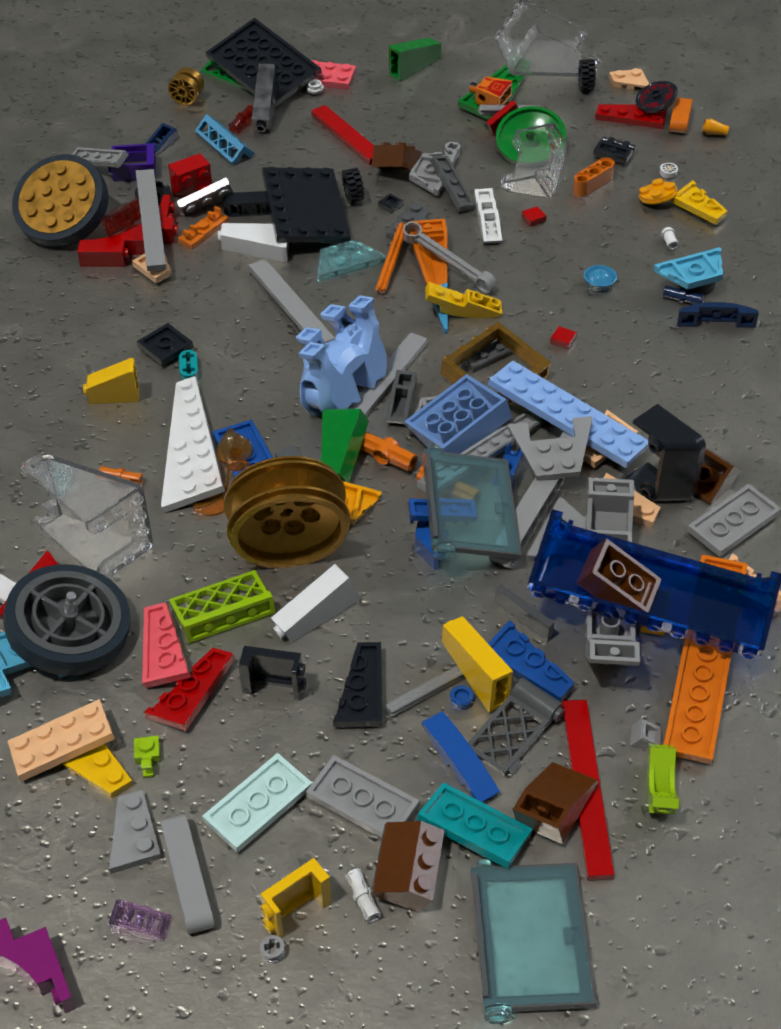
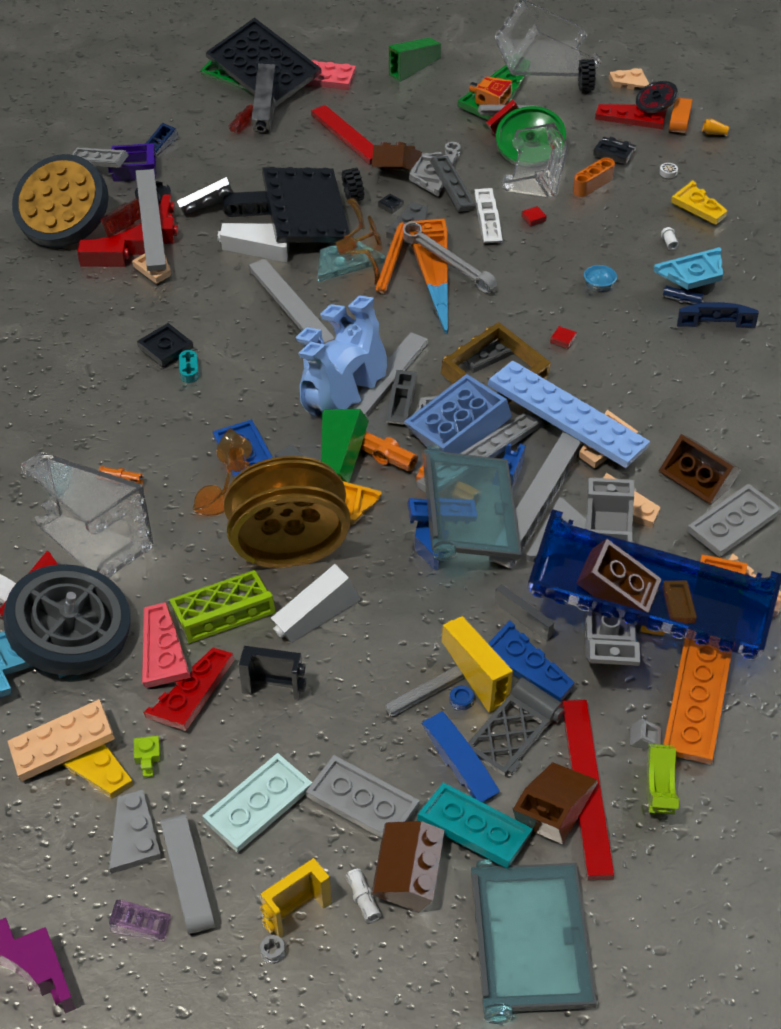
(113, 384): yellow slope -> none
(186, 86): pearl gold wheel -> none
(189, 175): red slope -> none
(191, 459): white wing -> none
(203, 229): orange plate -> none
(232, 141): dark azure fence -> none
(315, 87): white plate -> none
(349, 244): none -> clear orange plant
(362, 689): black wing -> none
(468, 305): yellow slope -> none
(556, 456): light grey wing -> none
(658, 192): light orange piece -> none
(679, 601): none -> clear orange tile
(680, 456): black windscreen -> none

